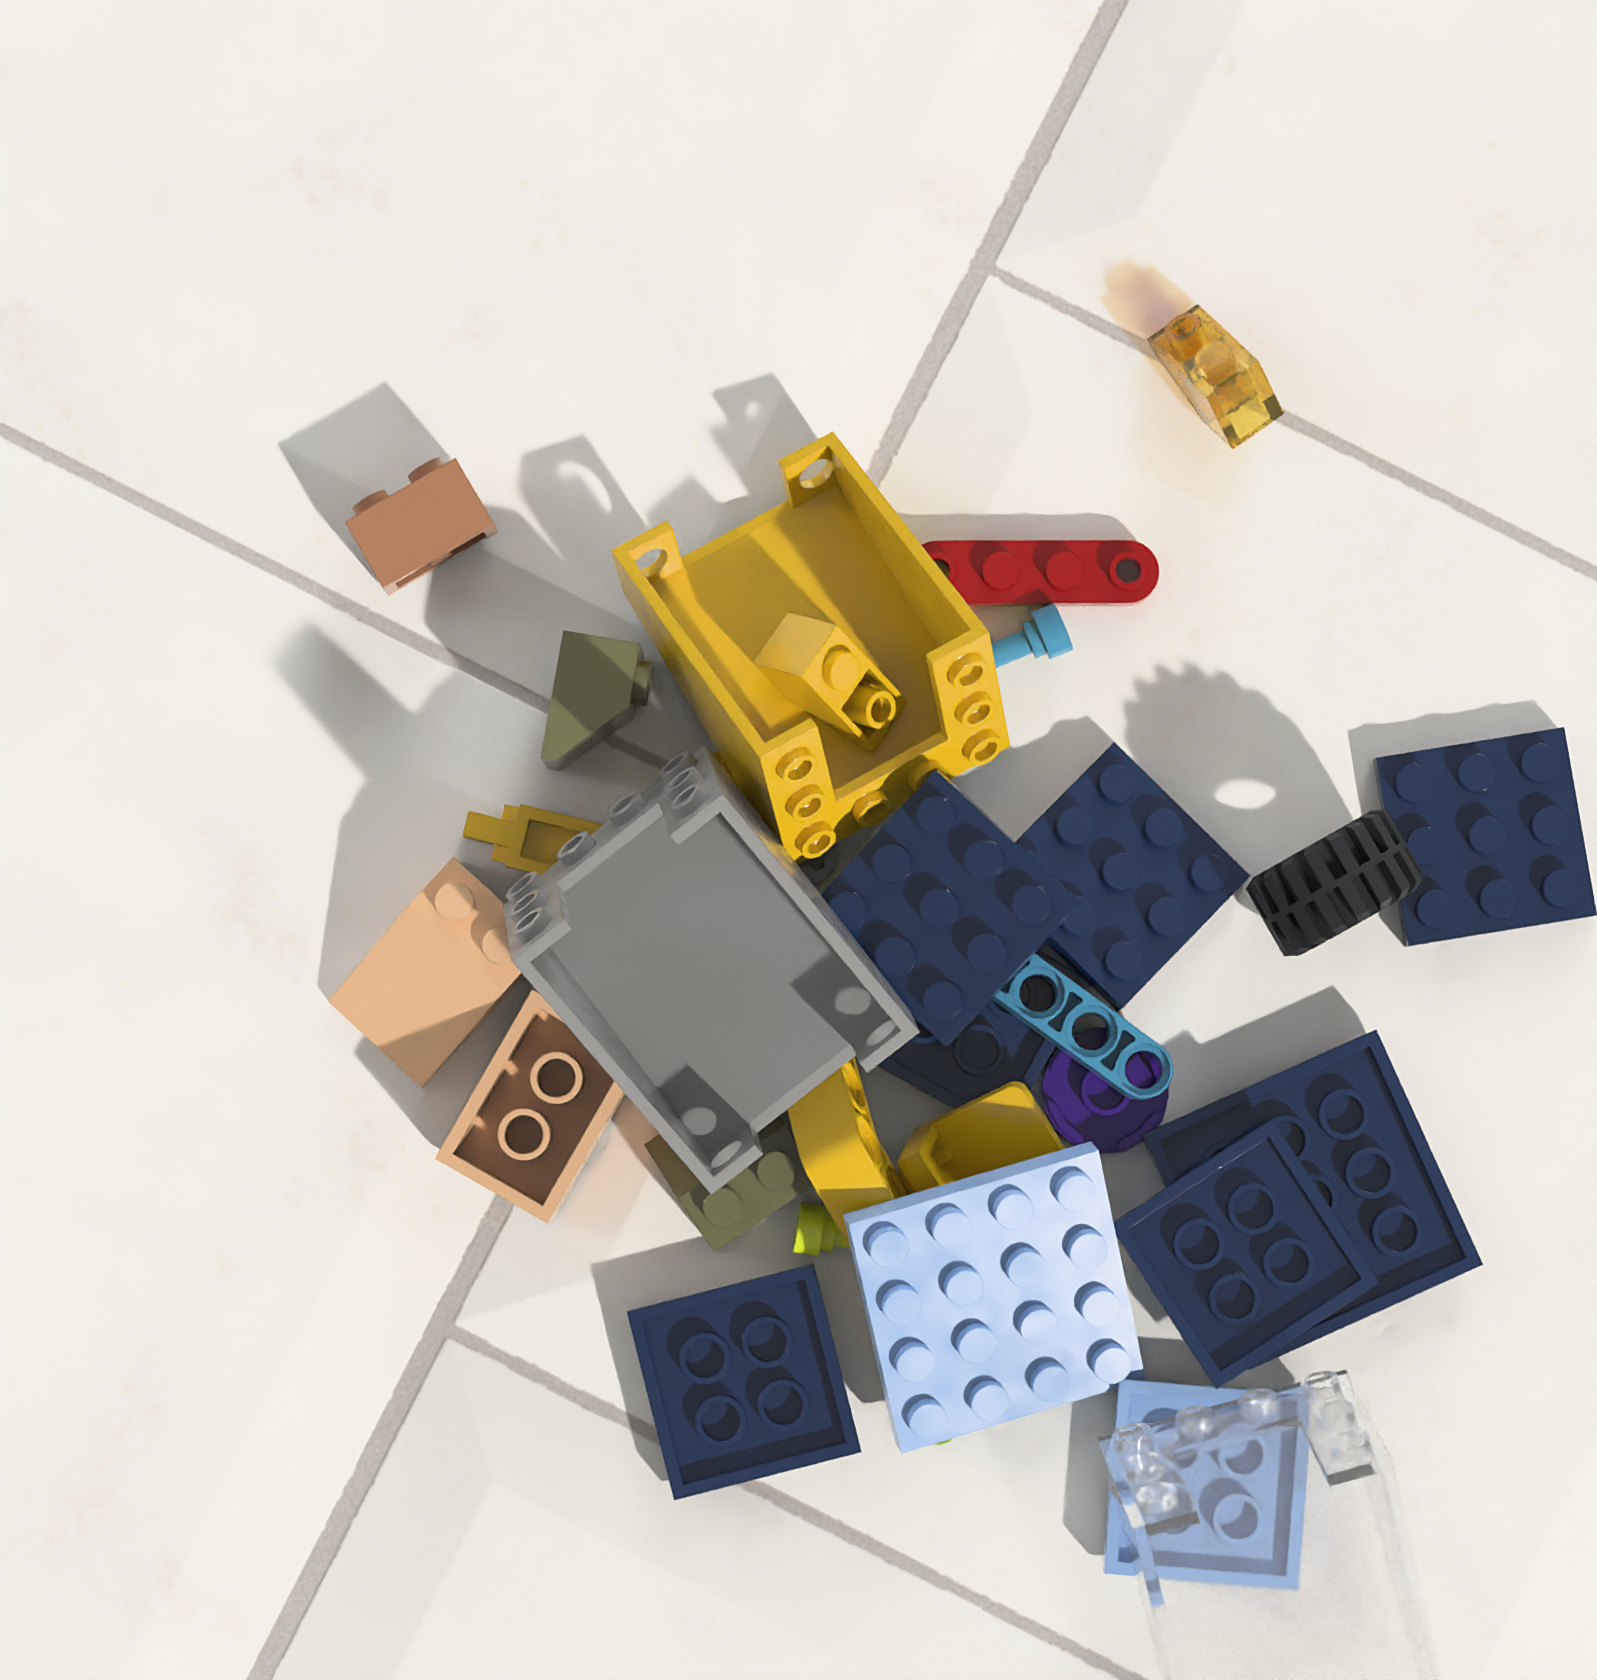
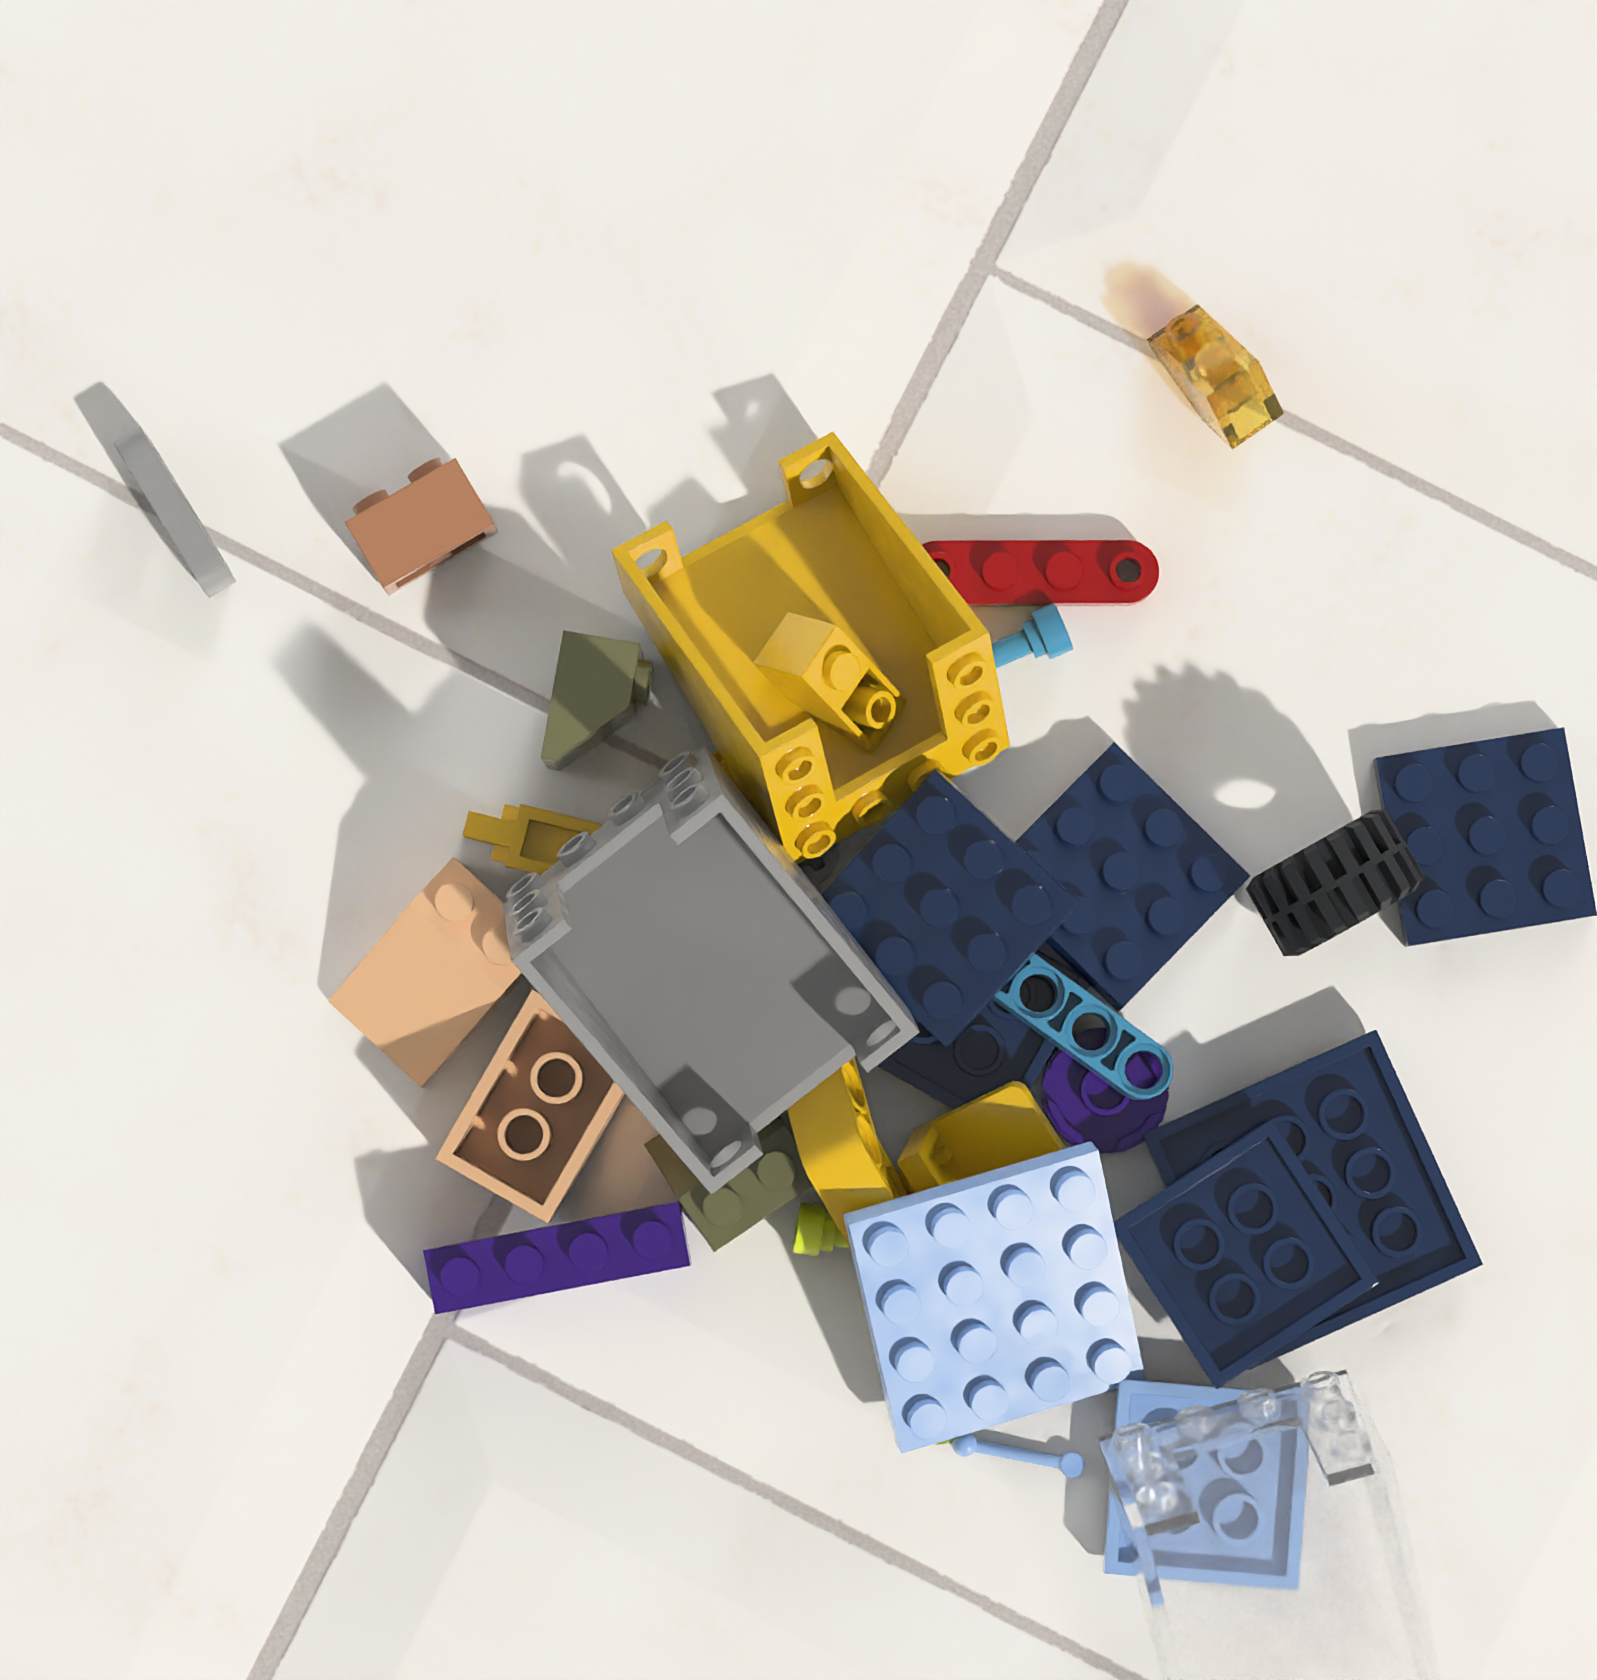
(174, 511): none -> light grey beam
(557, 1257): none -> dark purple brick
(743, 1381): dark blue plate -> none
(1070, 1463): none -> light blue hinge

